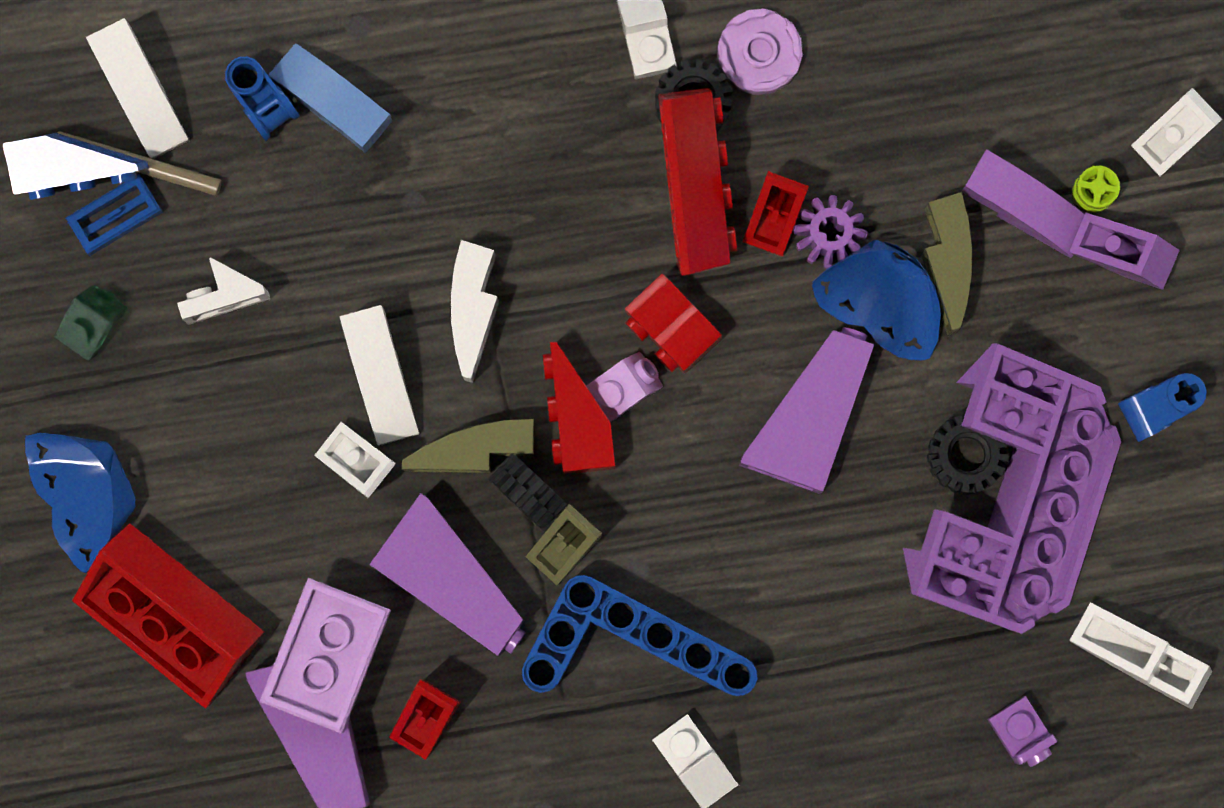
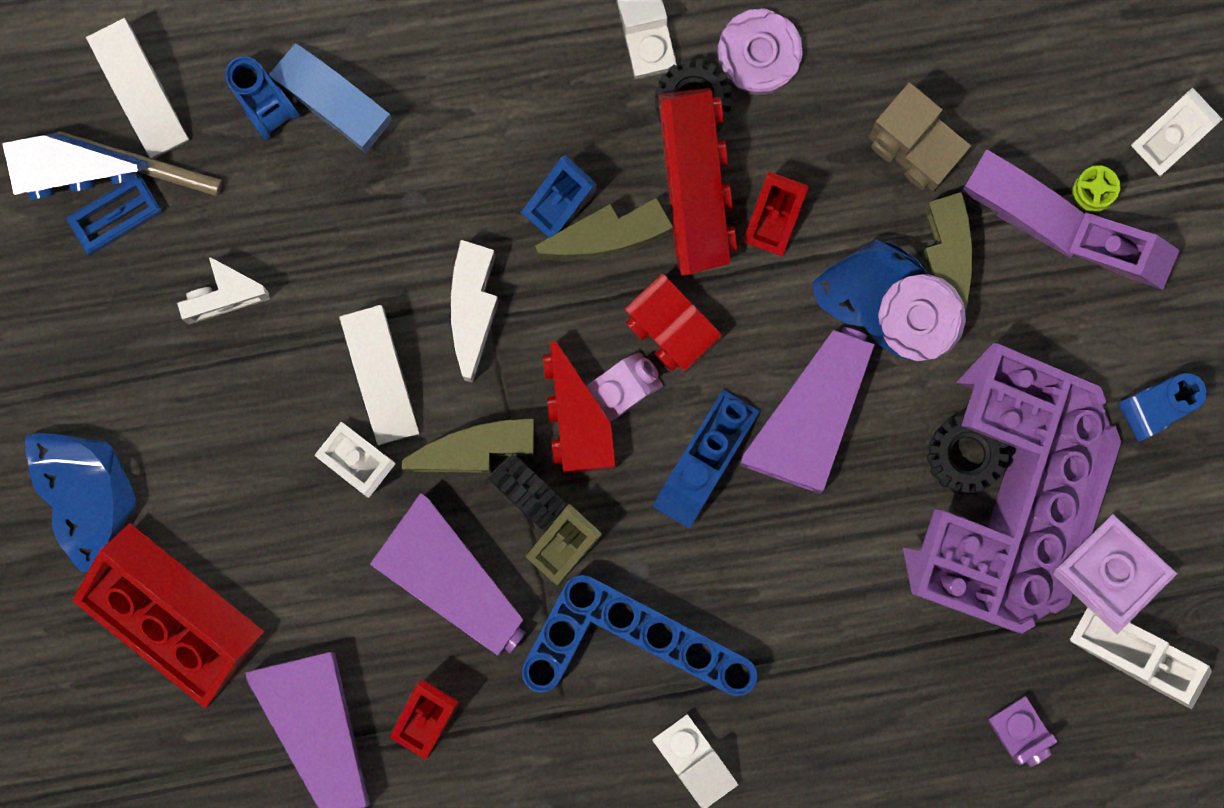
(89, 321): clear green bracket -> none
(325, 655): lavender tile -> none
(560, 197): none -> blue slope
(607, 235): none -> olive slope
(705, 459): none -> blue slope
(818, 240): medium lavender gear -> none
(917, 139): none -> dark tan brick
(922, 317): none -> lavender tile
(1115, 574): none -> lavender plate

